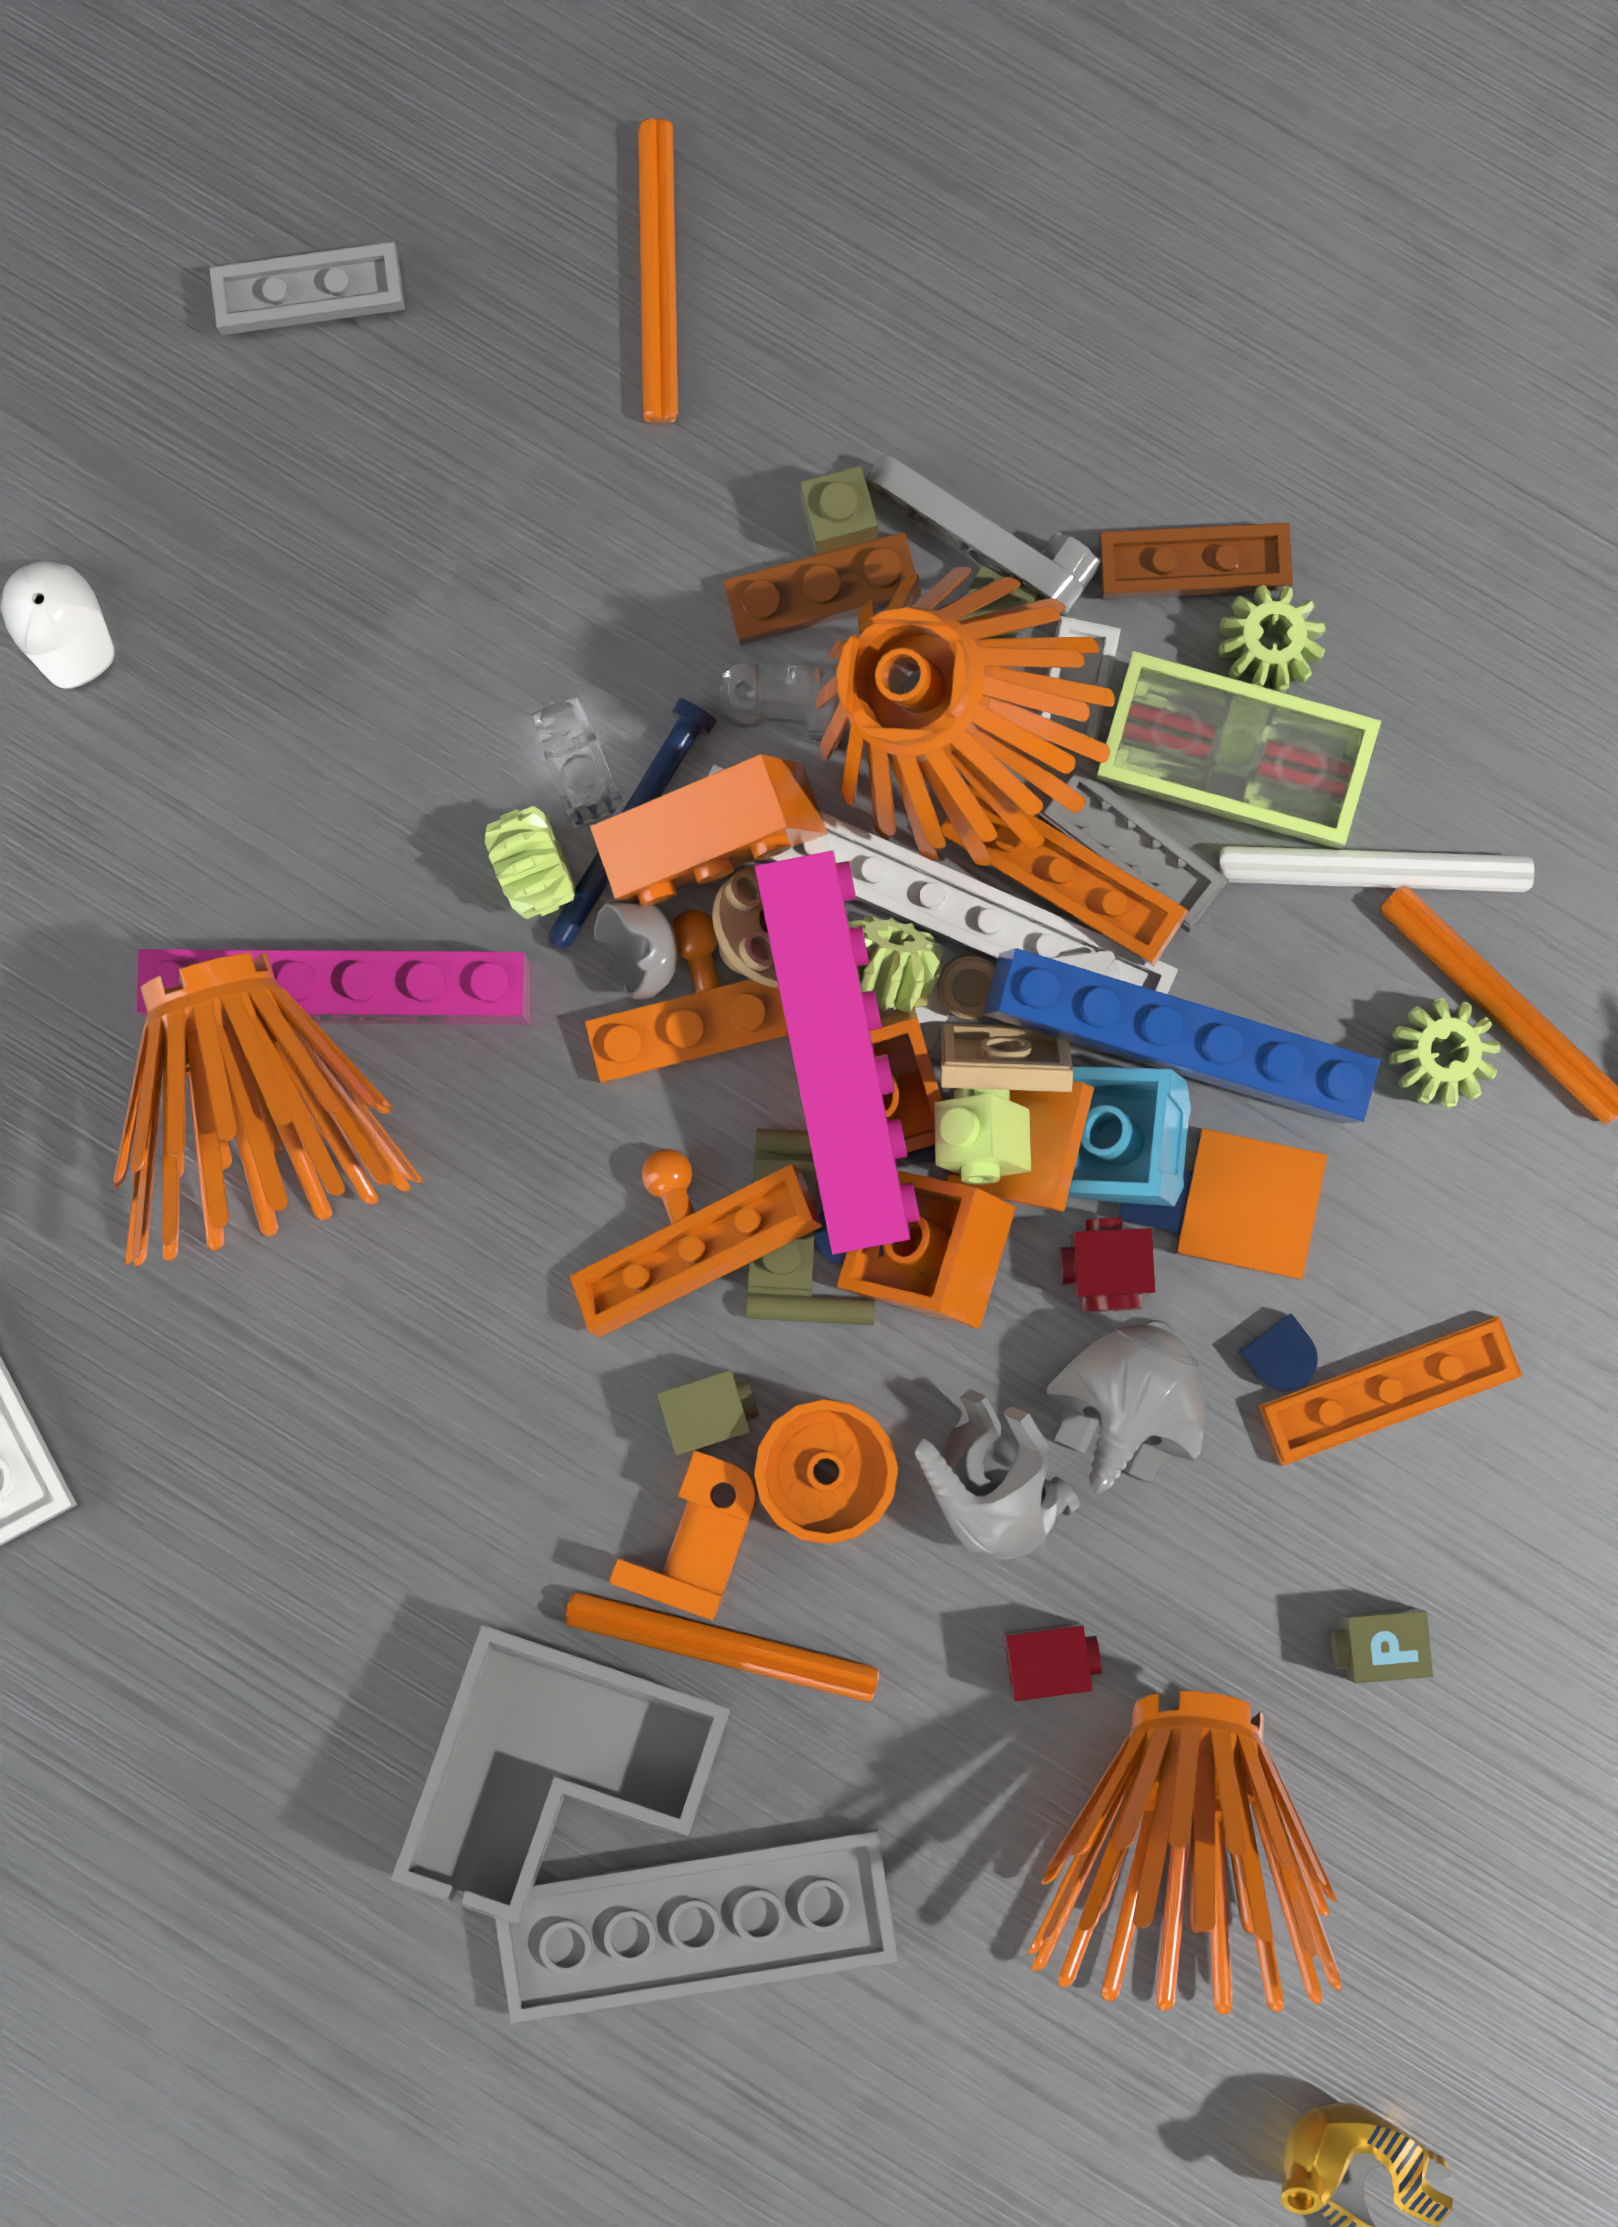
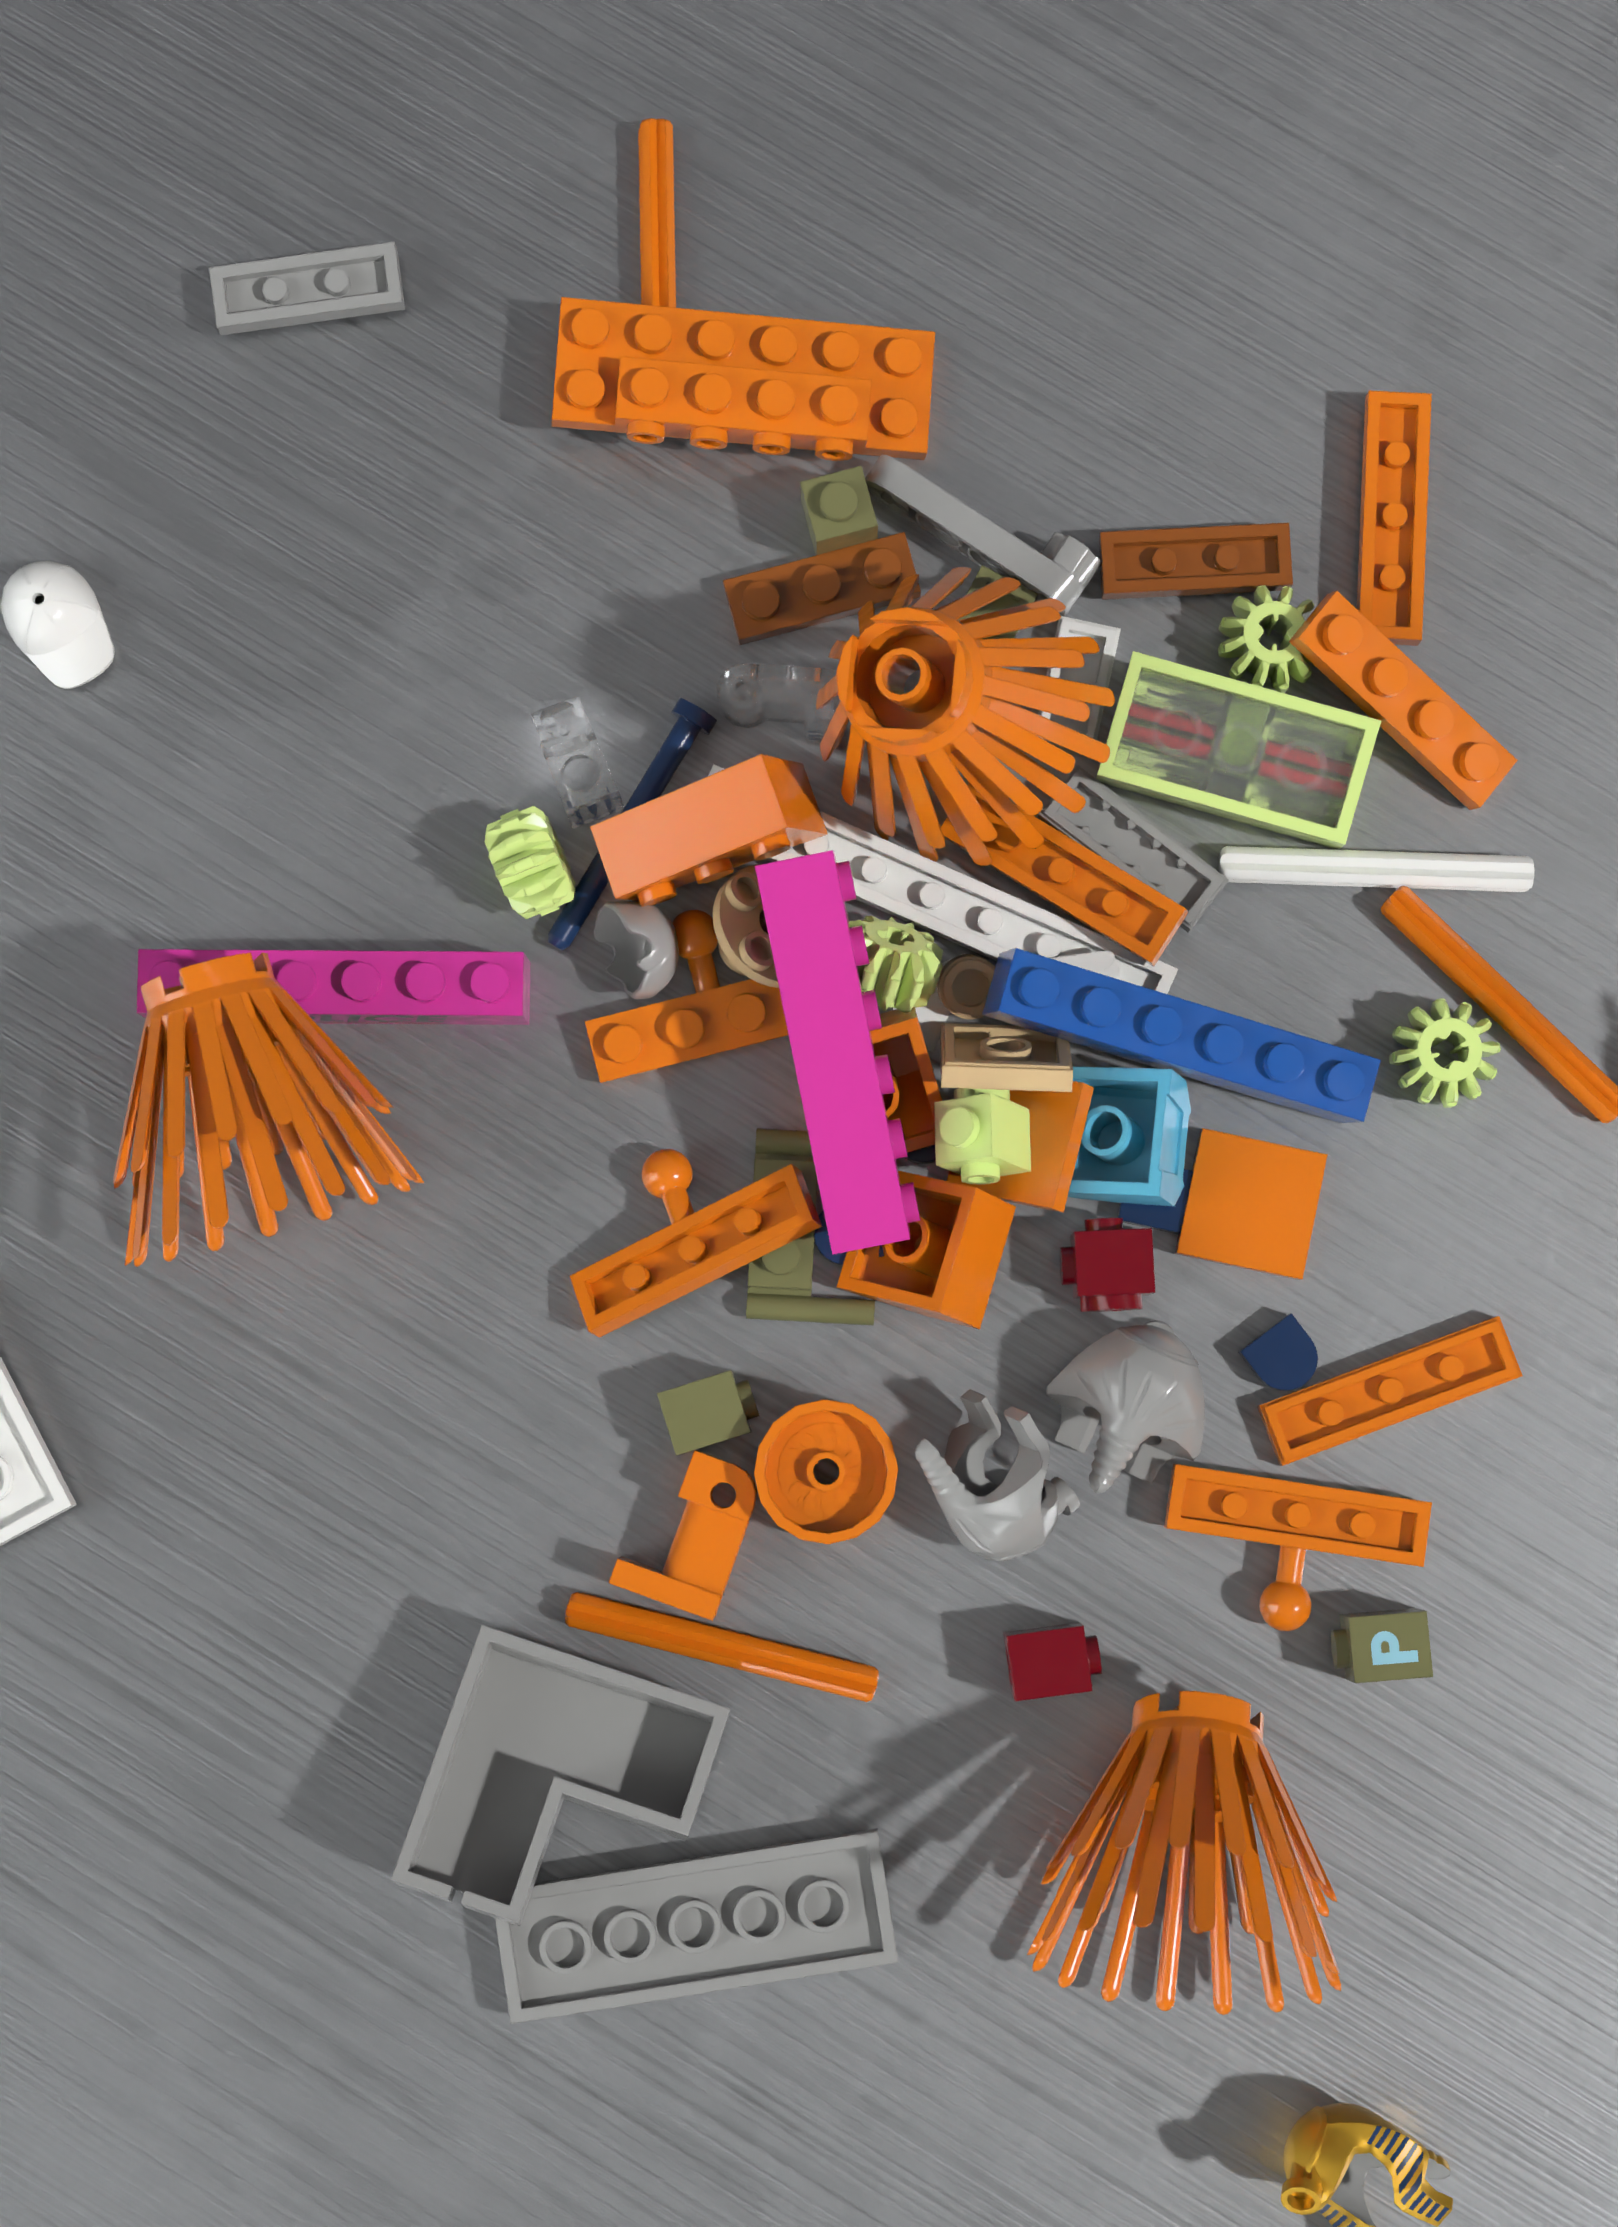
(743, 380): none -> orange plate
(1296, 1519): none -> orange plate
(1394, 513): none -> orange plate
(1404, 699): none -> orange plate

